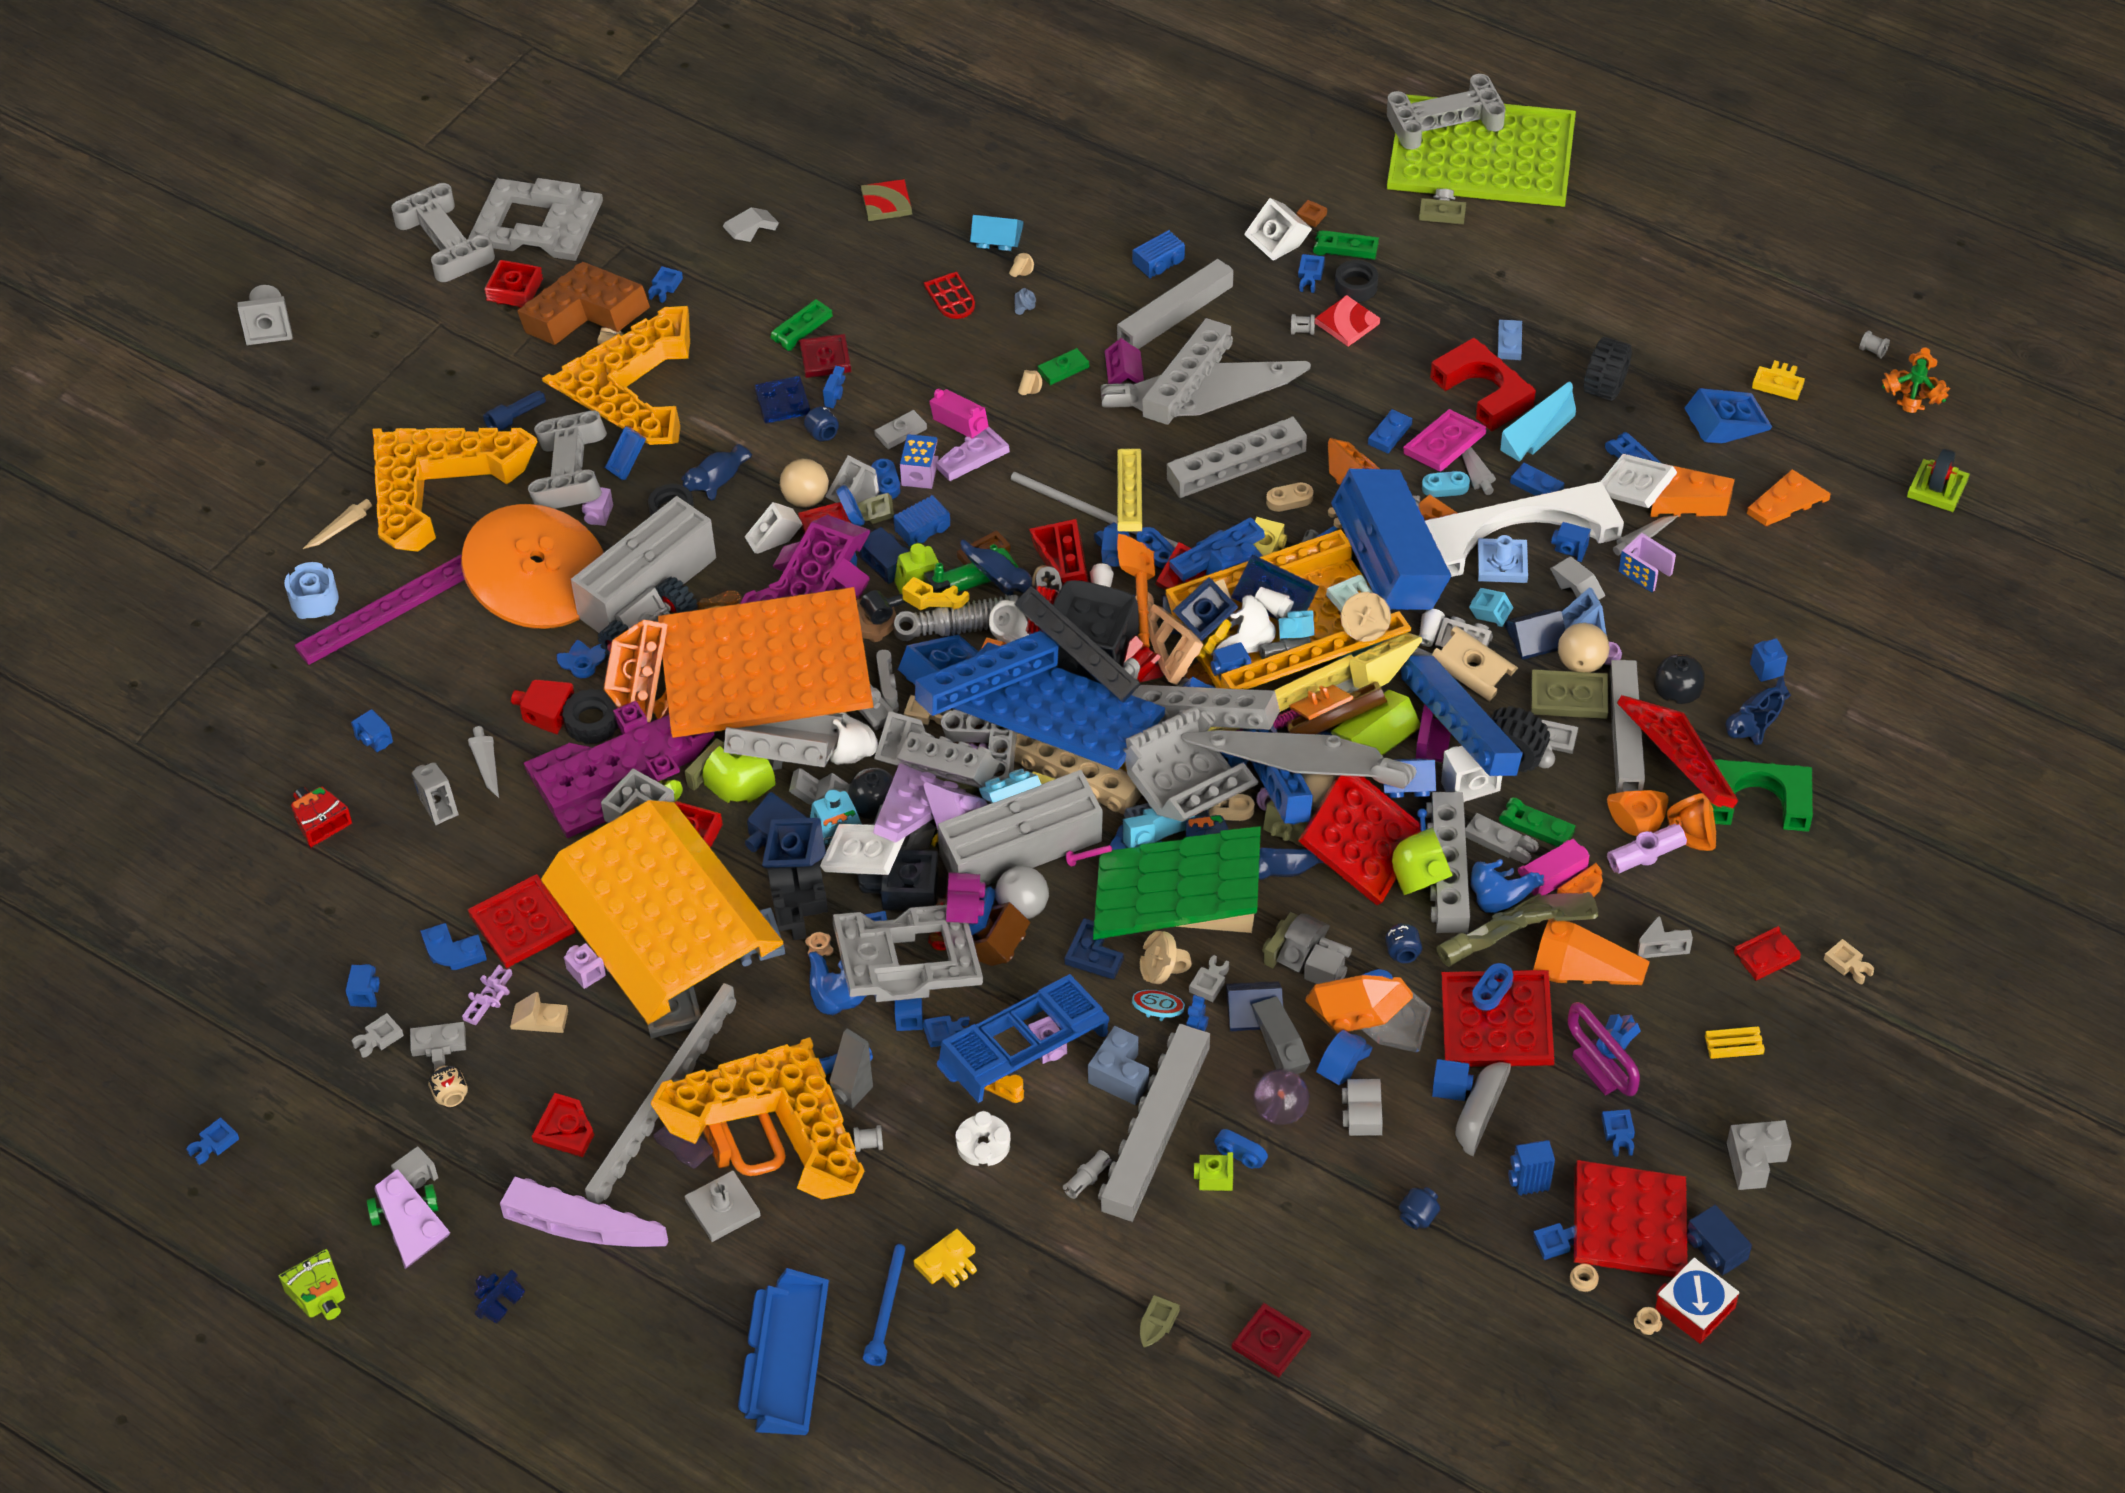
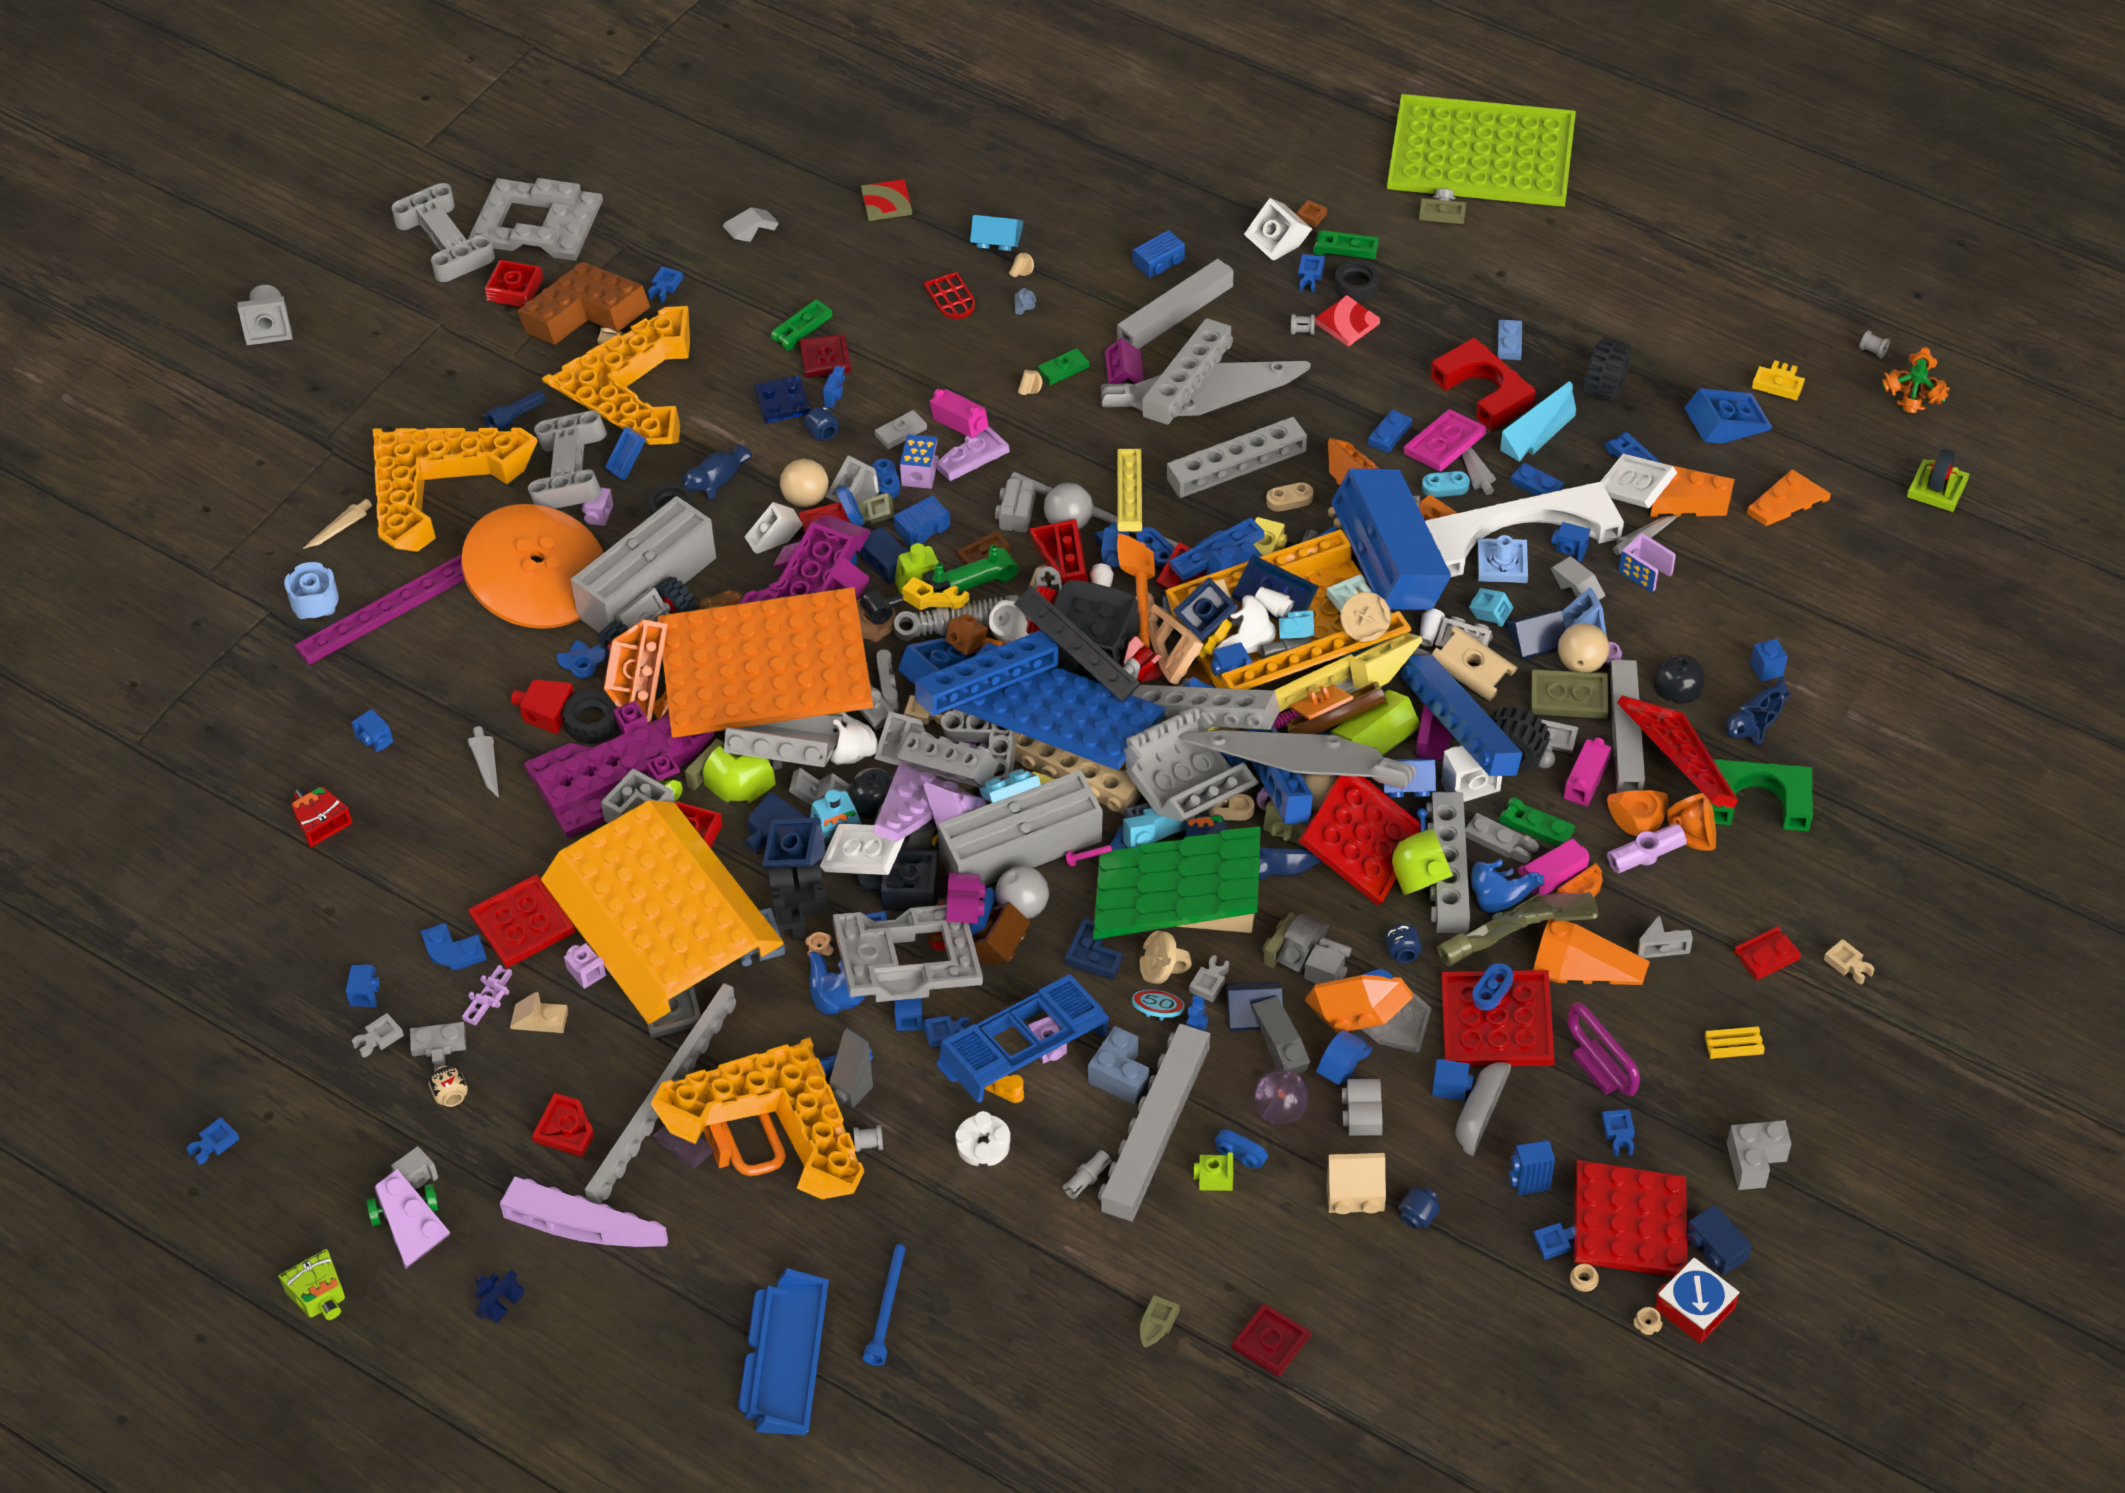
(429, 782): light grey torso -> none
(722, 1206): light grey tile -> none
(947, 1259): yellow hinge -> none
(966, 634): none -> dark orange brick
(998, 569): dark blue animal -> none
(1016, 505): none -> light grey brick
(1068, 502): none -> light grey piece
(1356, 1183): none -> tan slope
(1413, 118): light grey beam -> none
(1587, 772): none -> dark pink brick
(1622, 1030): blue rock -> none

